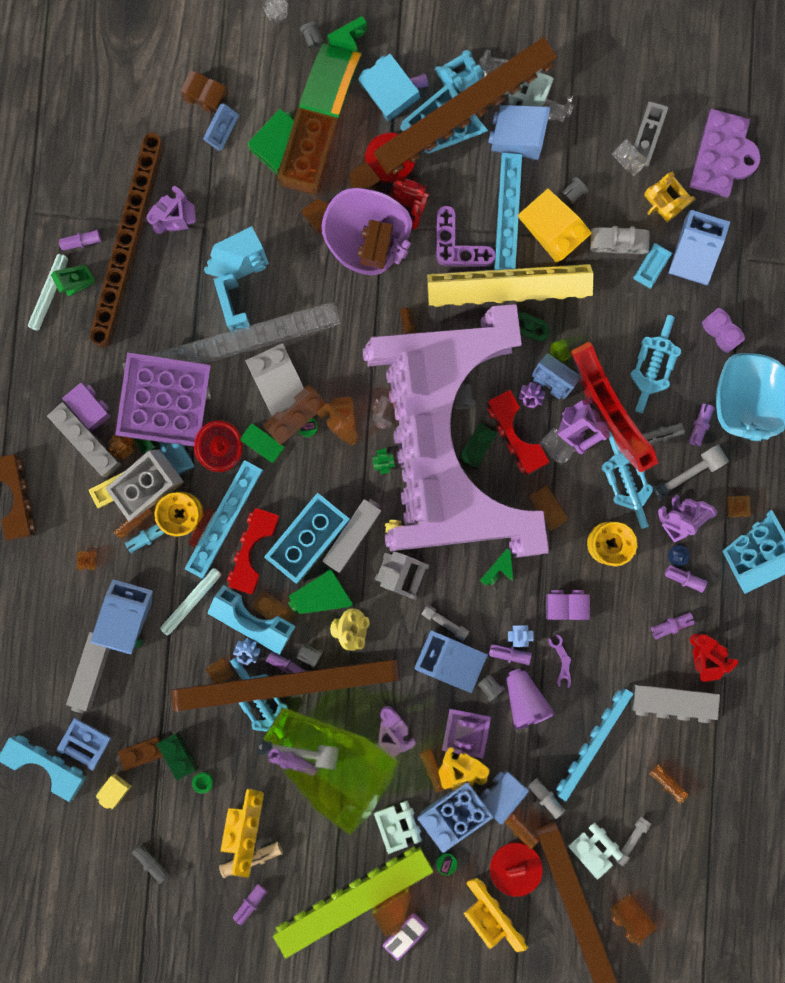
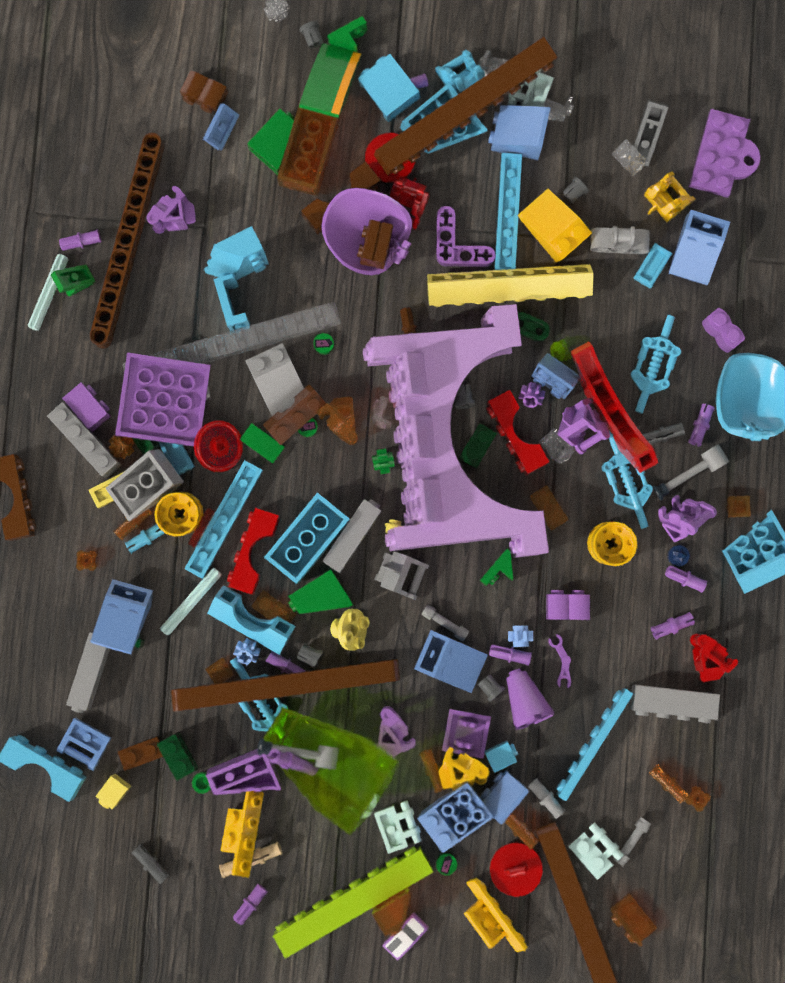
(244, 773): none -> medium lavender wedge
(323, 343): none -> green tile
(501, 755): none -> medium azure brick
(704, 798): none -> clear orange plate

